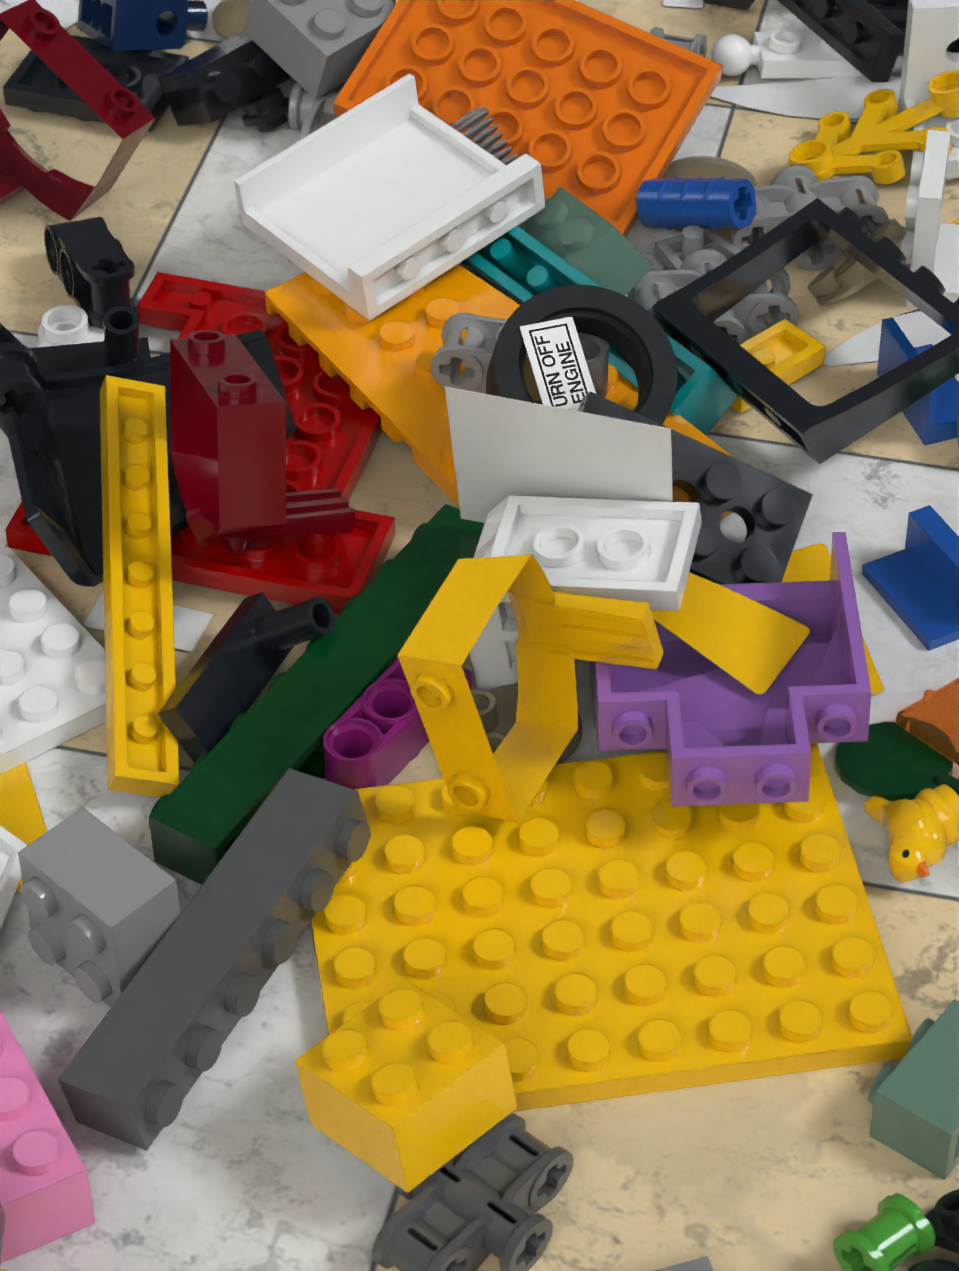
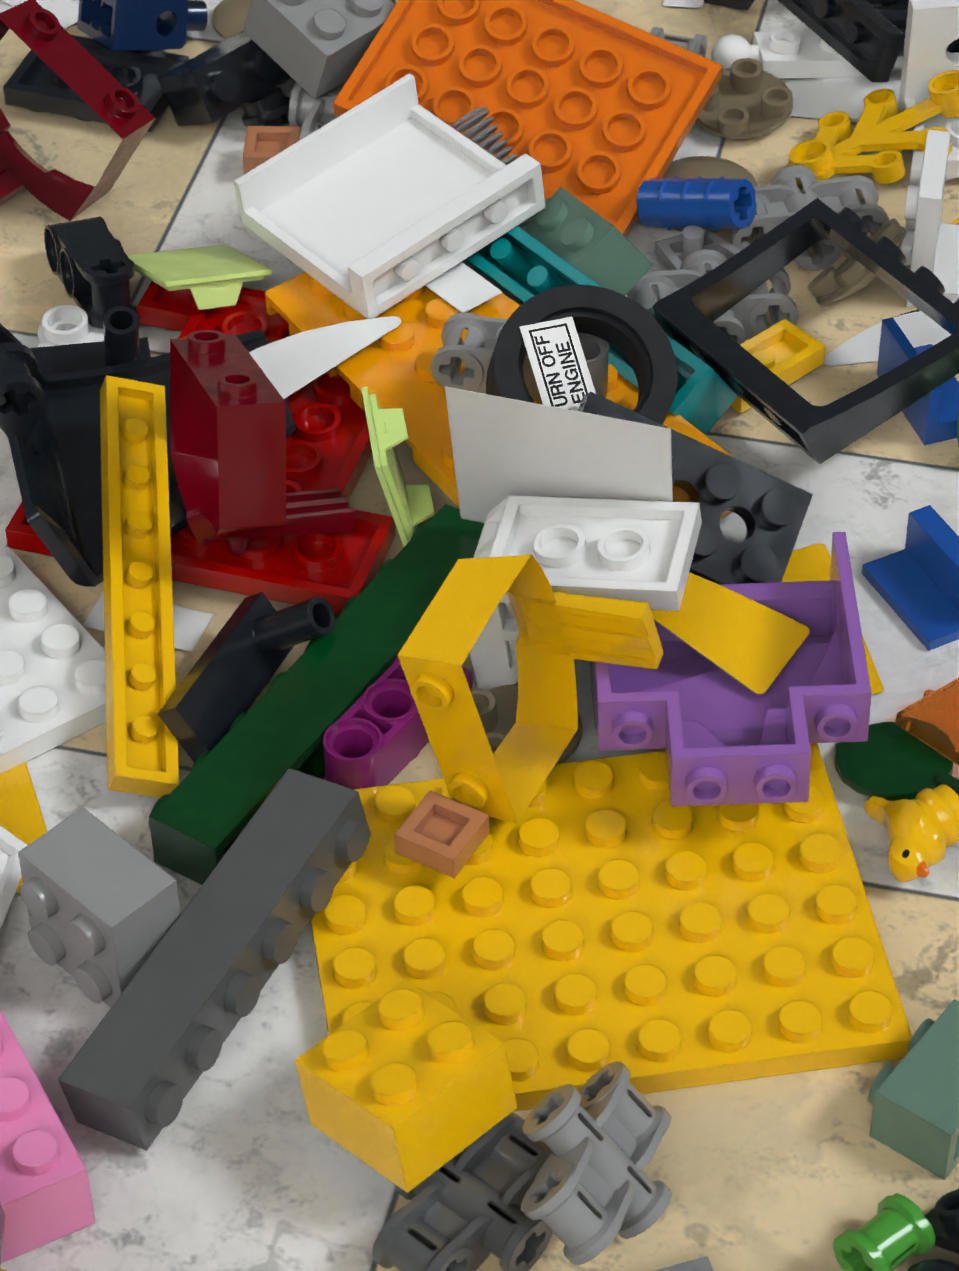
(210, 272): none -> yellowish green piece
(266, 142): none -> nougat plate
(311, 353): none -> white sticker
(407, 503): none -> yellowish green piece
(442, 834): none -> nougat plate
(463, 288): none -> white sticker
(595, 1172): none -> light grey axle
(746, 102): none -> dark tan dish

